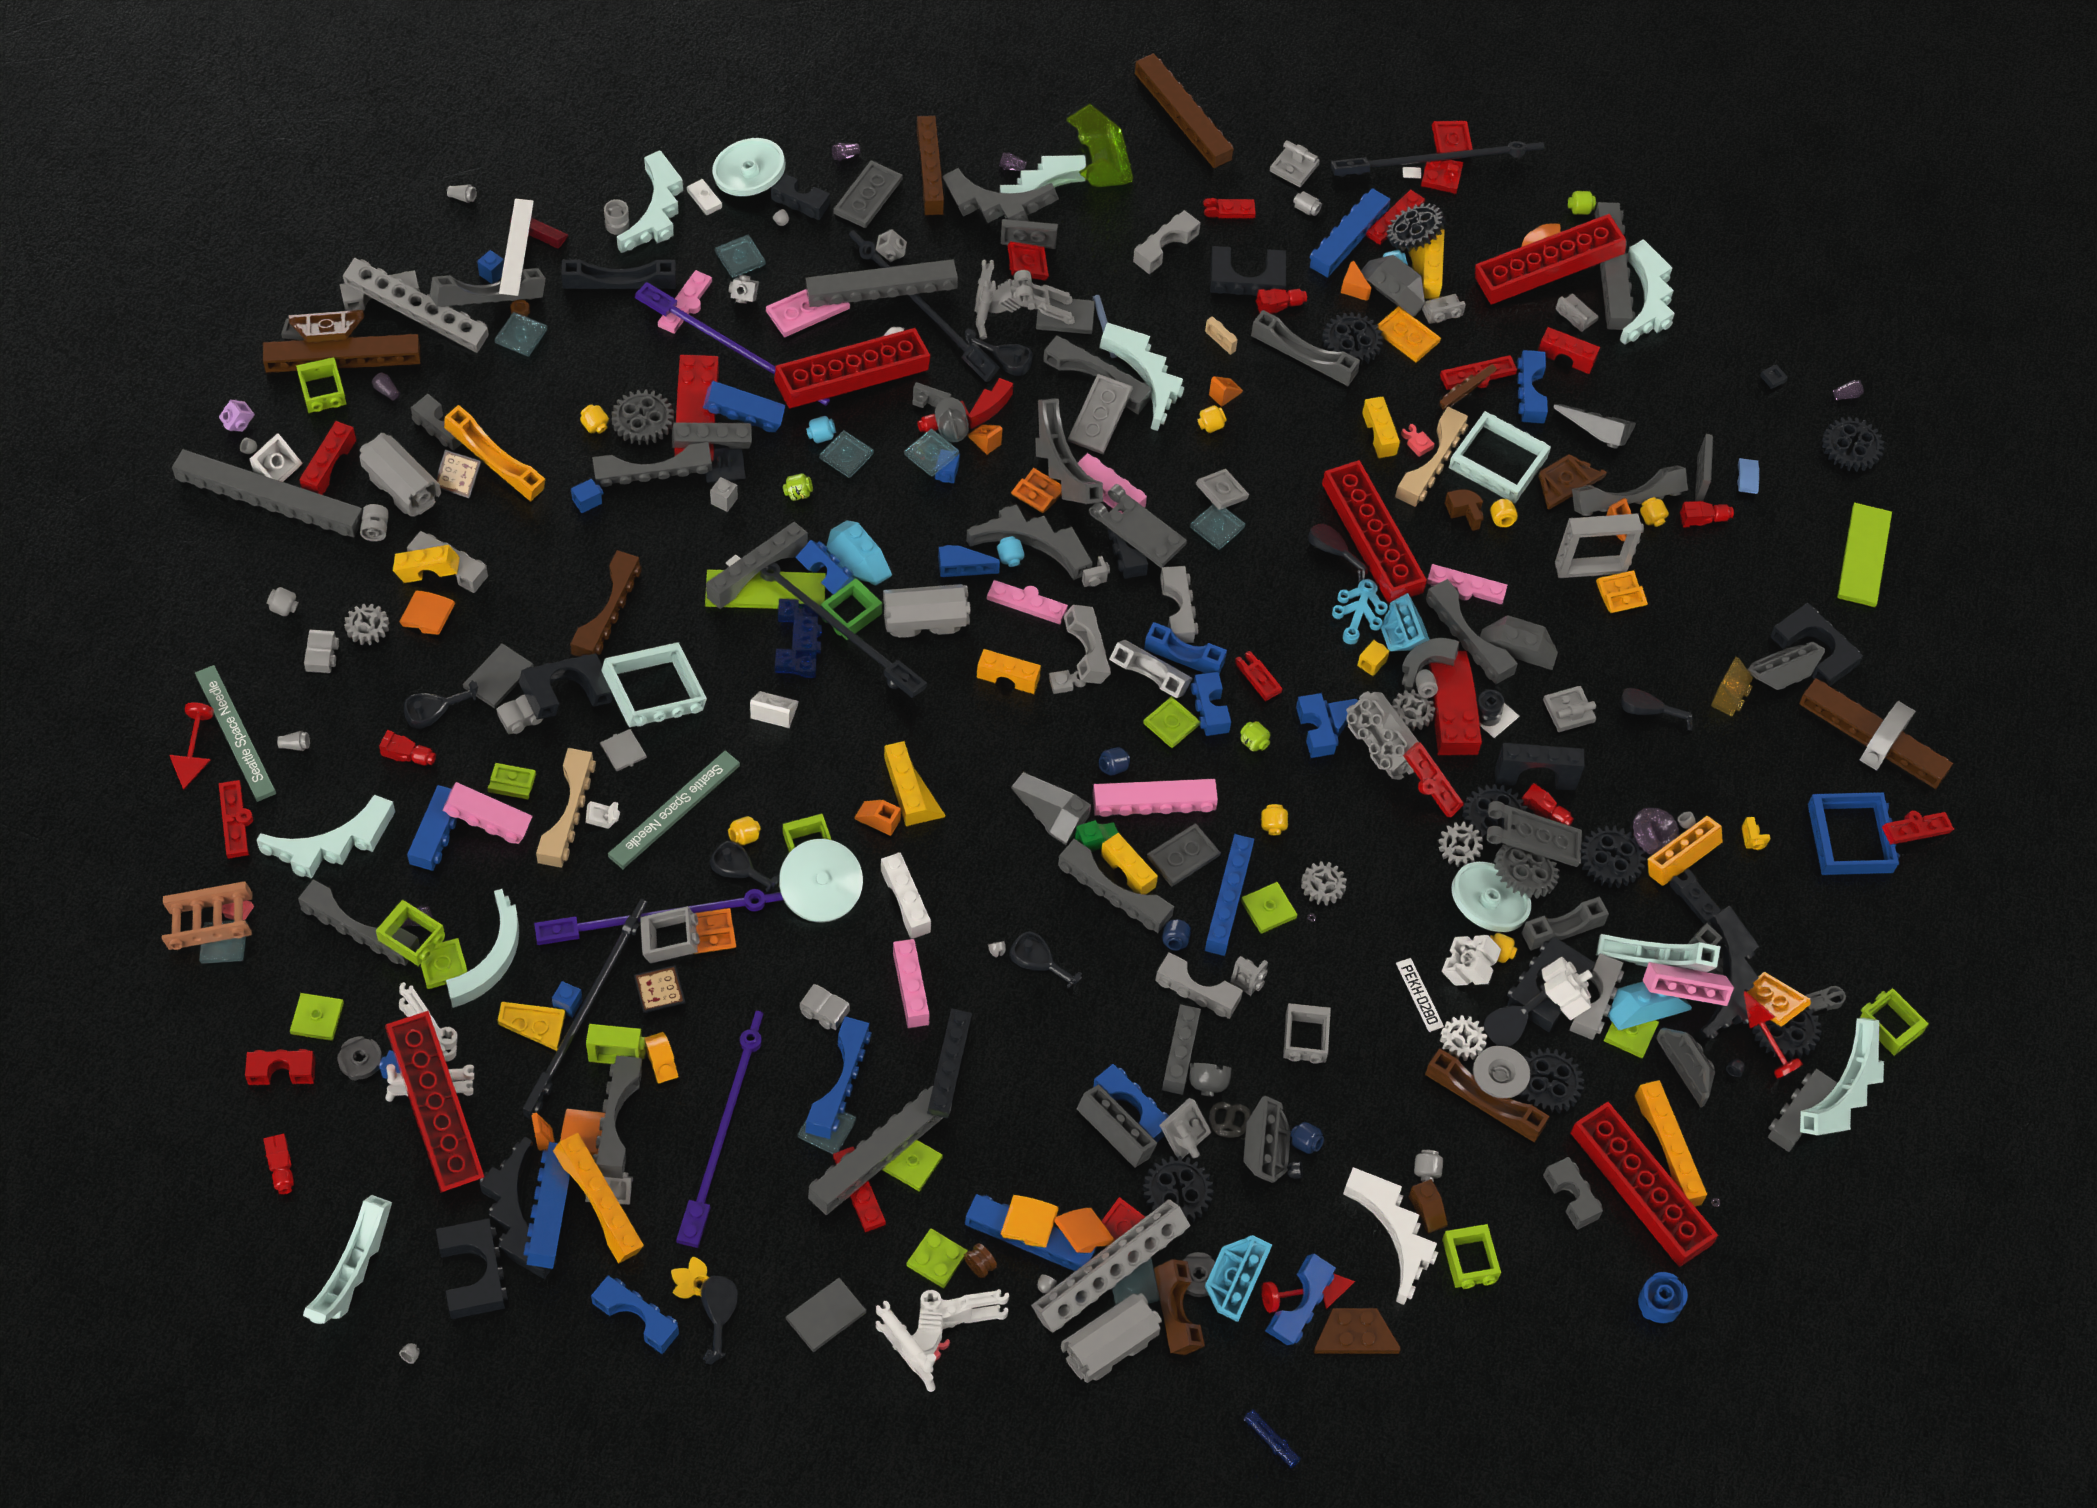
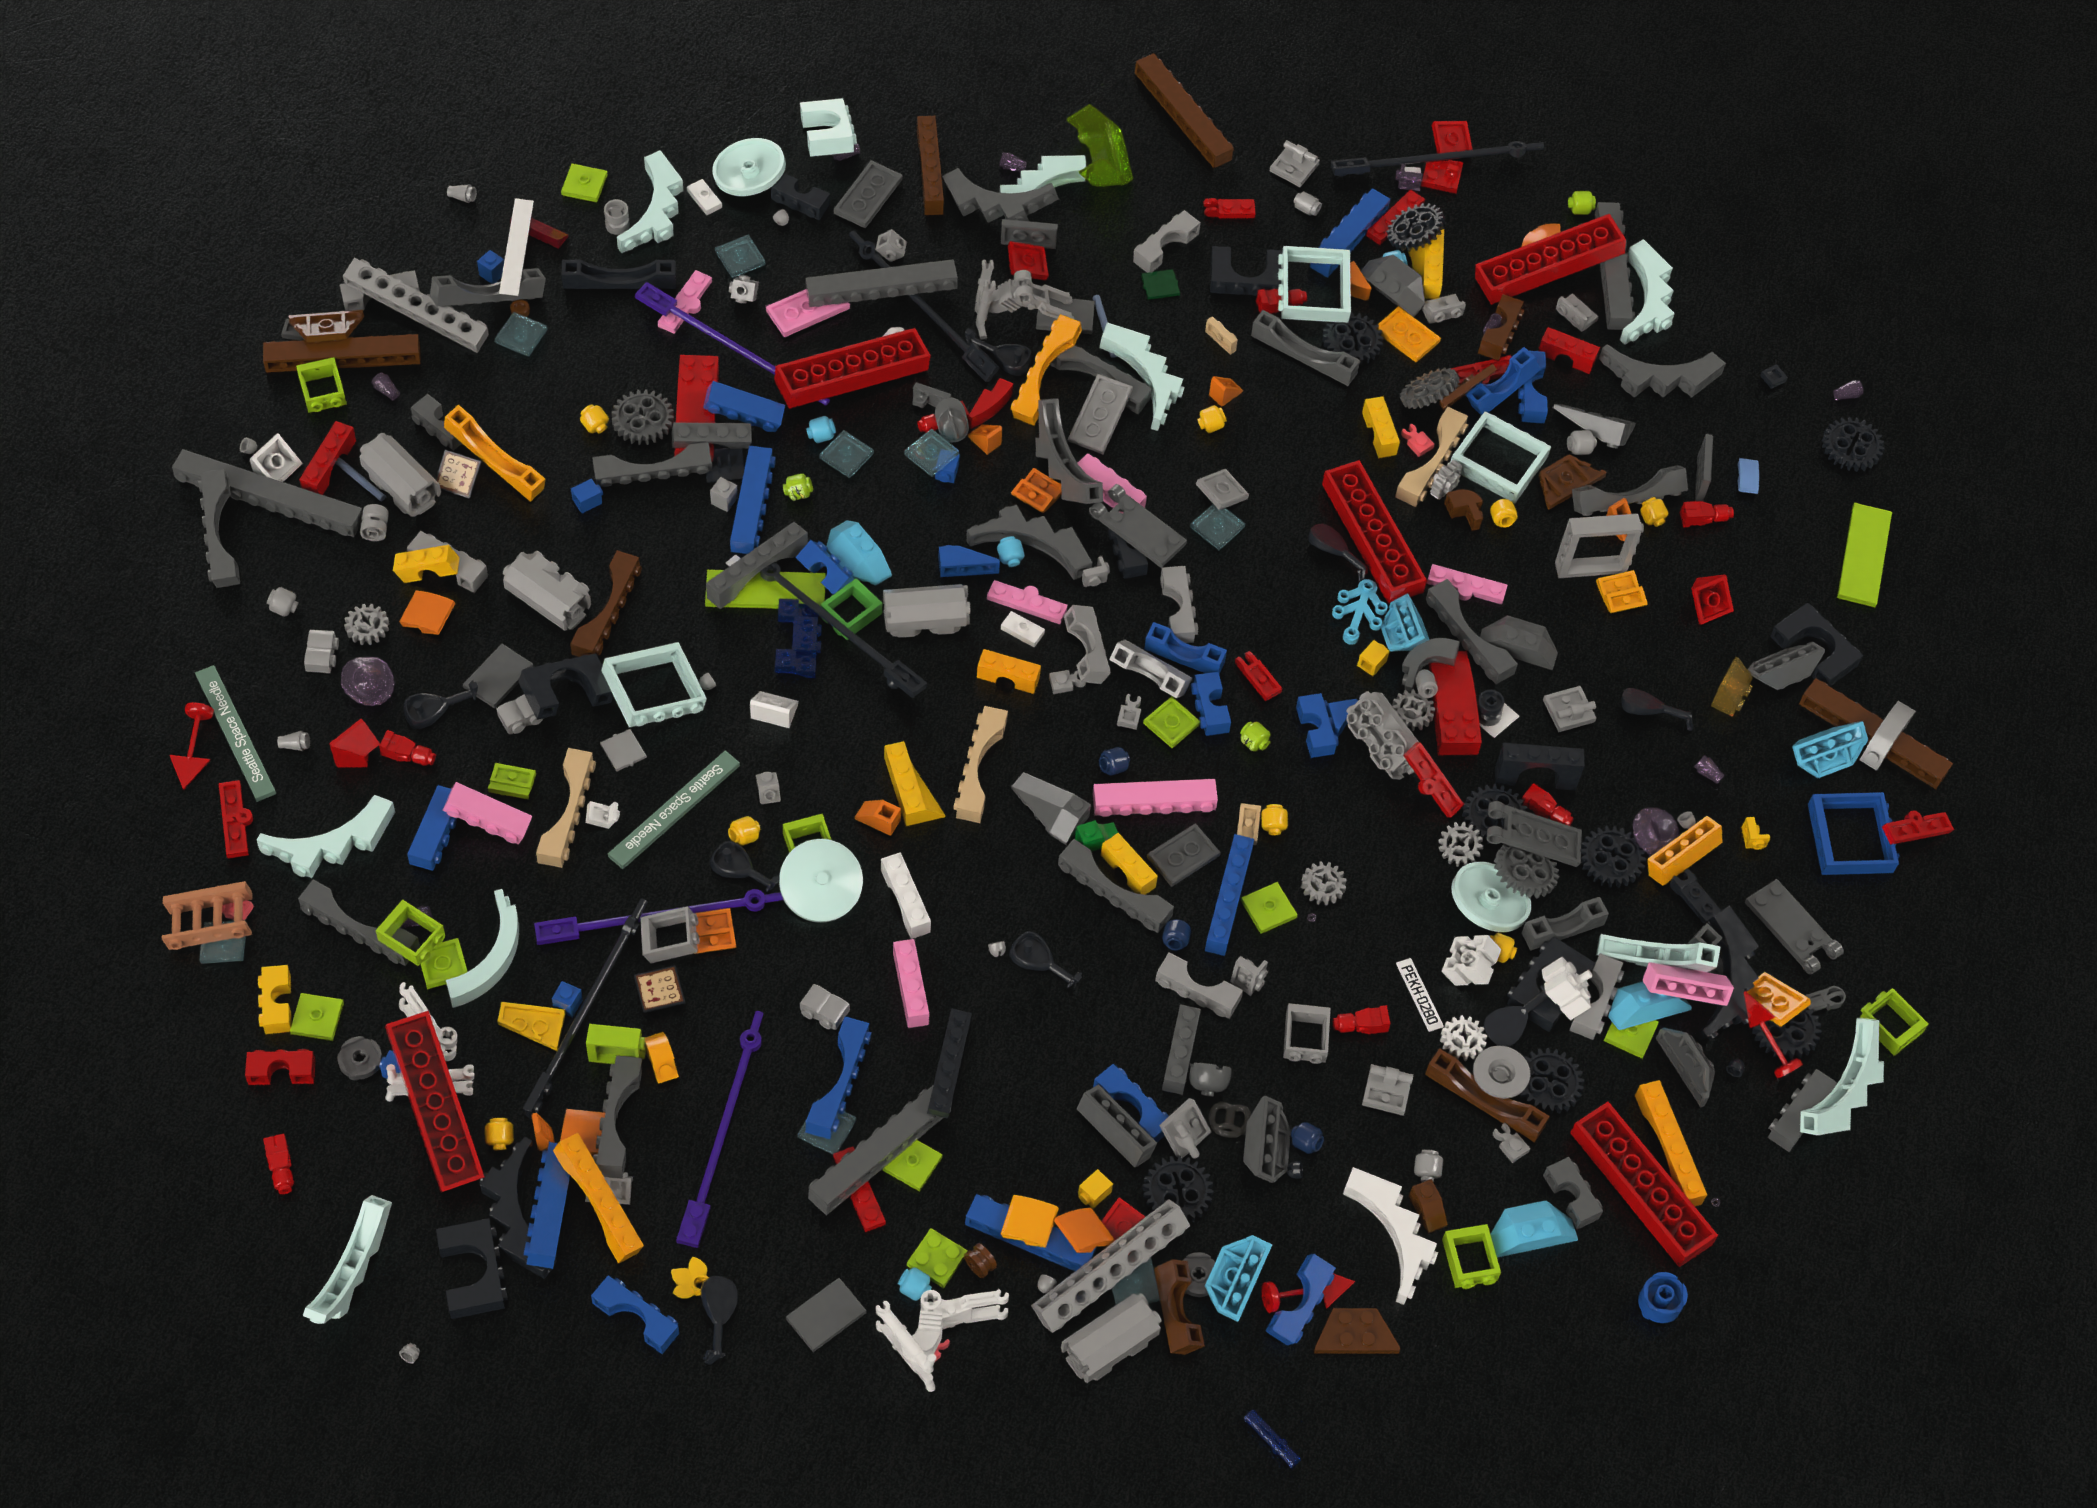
(216, 492): none -> dark grey arch
(236, 415): lavender brick -> none
(274, 1016): none -> yellow arch
(353, 746): none -> red slope
(360, 479): none -> sand blue bar
(367, 680): none -> clear purple piece
(499, 1133): none -> yellow head
(546, 591): none -> light grey brick
(584, 183): none -> lime plate
(707, 682): none -> light grey hinge
(751, 500): none -> blue brick
(768, 787): none -> light grey bracket
(828, 113): none -> light aqua arch
(914, 1283): none -> medium azure head
(990, 730): none -> tan arch
(1022, 629): none -> white plate
(1062, 337): none -> light orange arch
(1095, 1189): none -> yellow brick
(1130, 713): none -> light grey plate
(1160, 284): none -> dark green piece
(1249, 821): none -> tan plate
(1322, 256): none -> light aqua window
(1365, 1021): none -> red piece
(1387, 1089): none -> light grey plate
(1408, 180): none -> clear purple bracket
(1429, 388): none -> dark grey gear
(1446, 479): none -> light grey gear
(1493, 322): none -> clear purple cone
(1495, 340): none -> reddish brown arch
(1511, 1145): none -> light grey plate
(1520, 369): none -> blue arch
(1531, 1228): none -> medium azure wedge
(1581, 442): none -> light grey head
(1662, 378): none -> dark grey arch
(1709, 769): none -> clear purple cone
(1711, 598): none -> red slope
(1792, 925): none -> dark grey hinge
(1831, 749): none -> medium azure wedge

